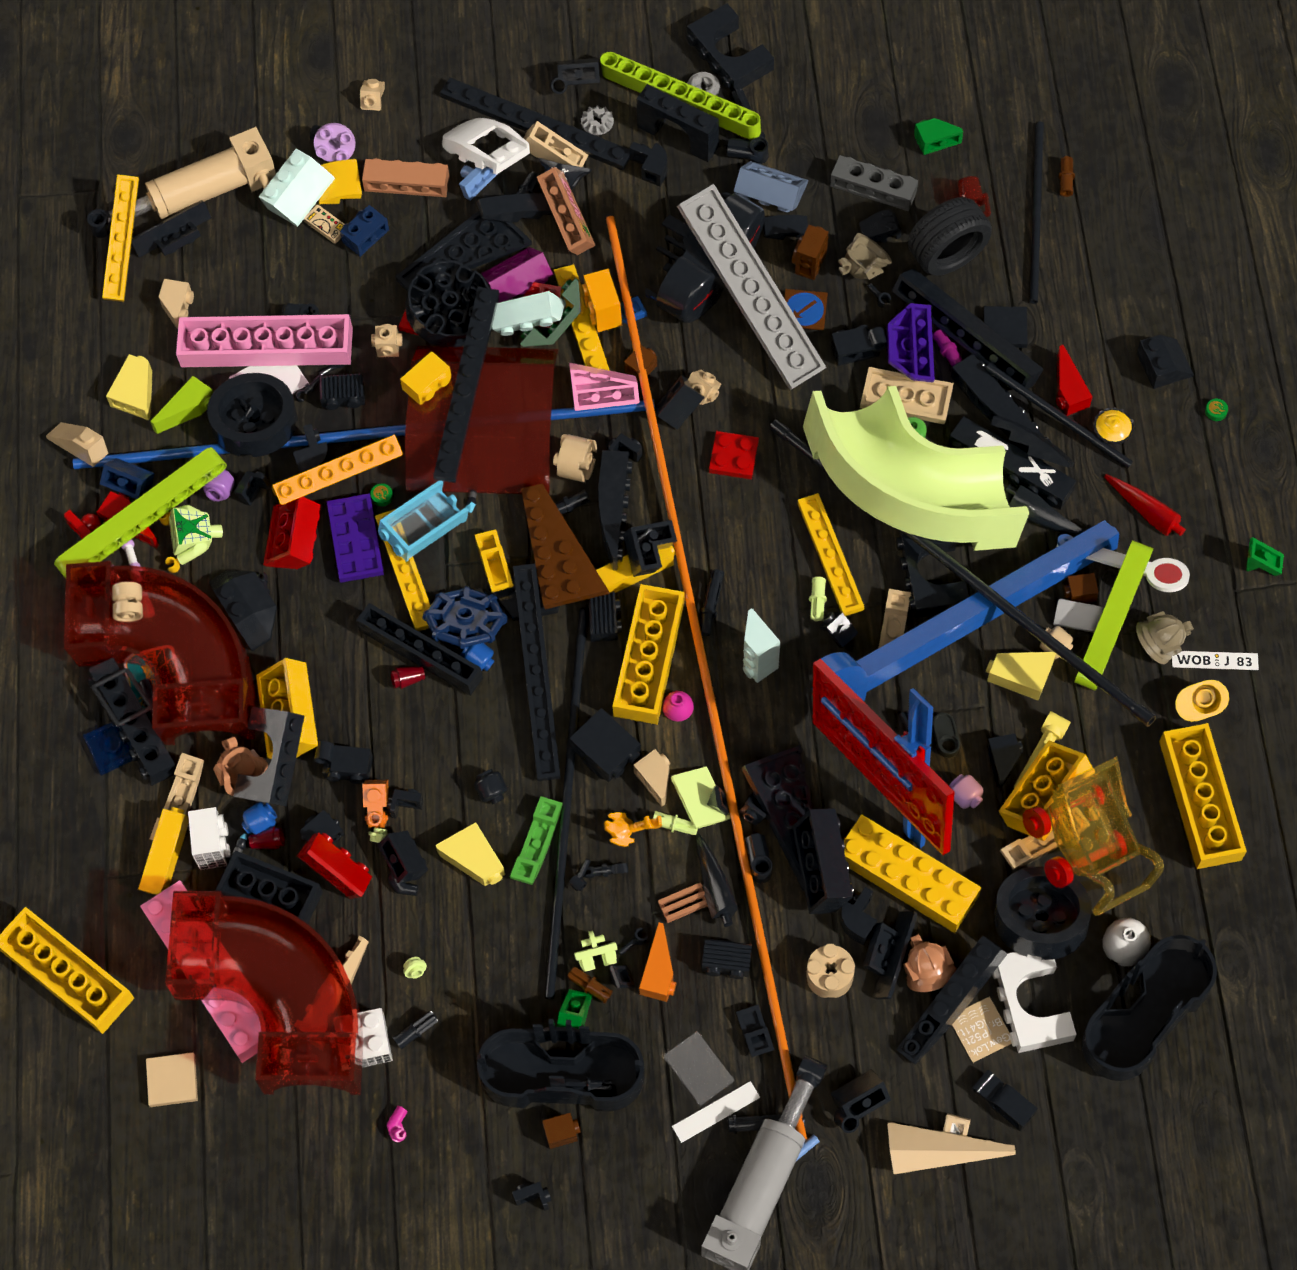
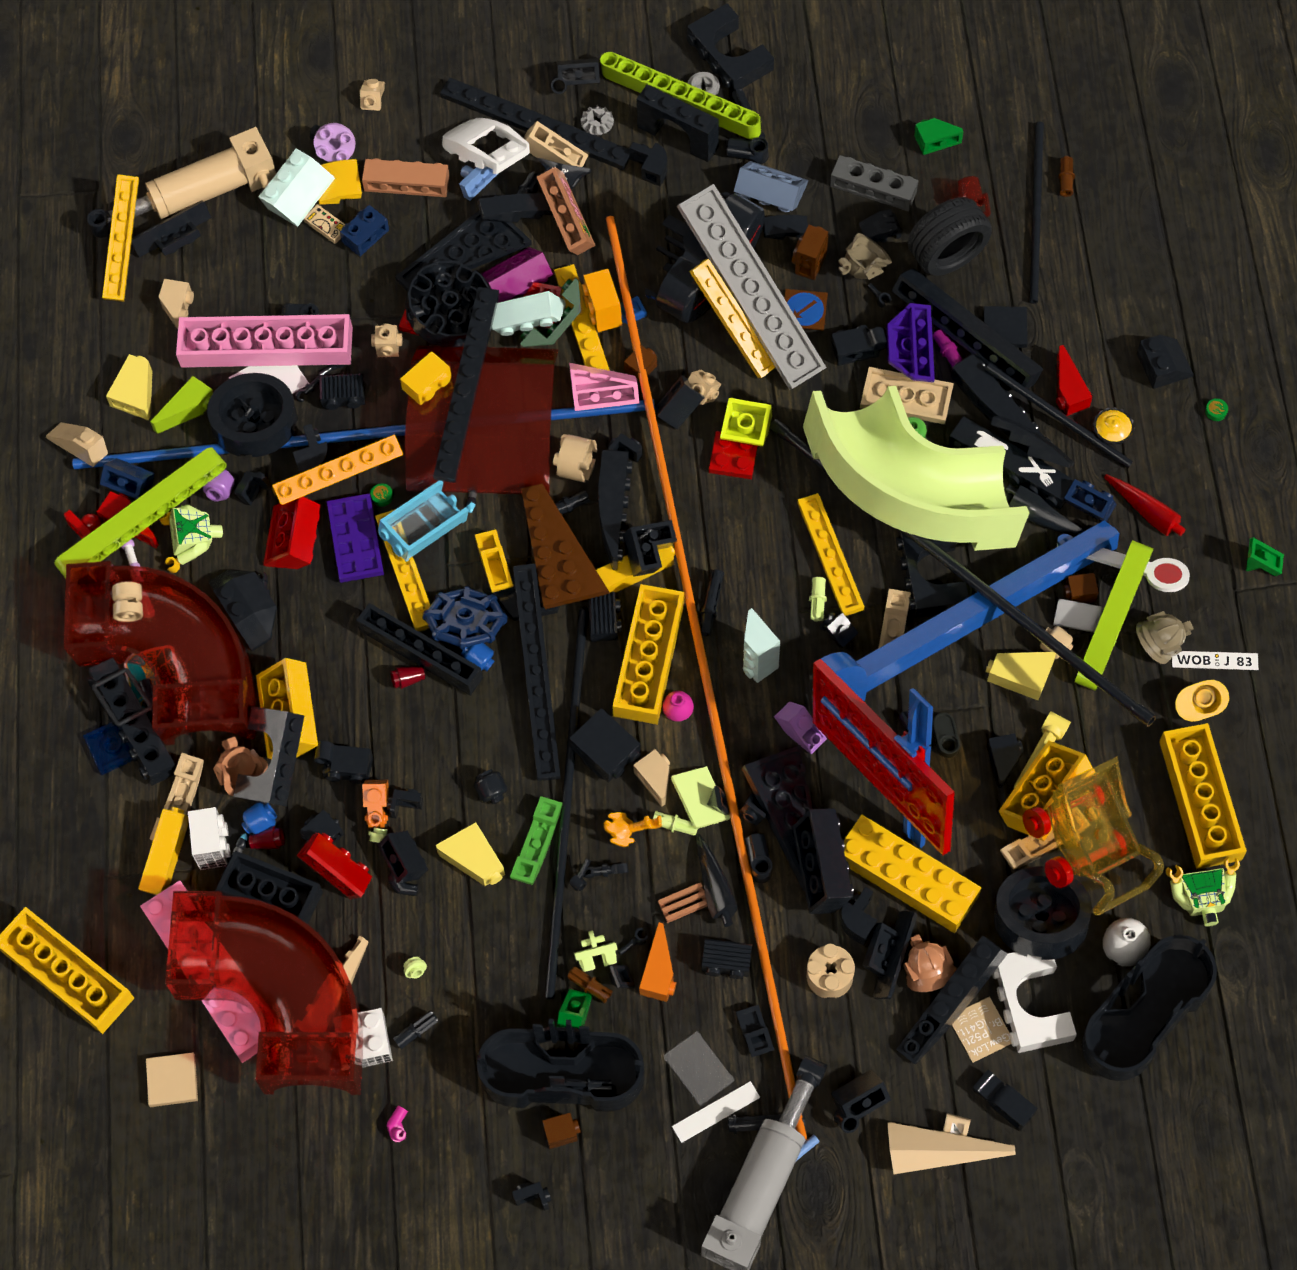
(732, 317): none -> yellow plate
(746, 422): none -> neon yellow slope
(799, 726): none -> medium lavender slope
(966, 791): lavender head -> none
(1094, 503): none -> dark blue brick
(1204, 891): none -> torso

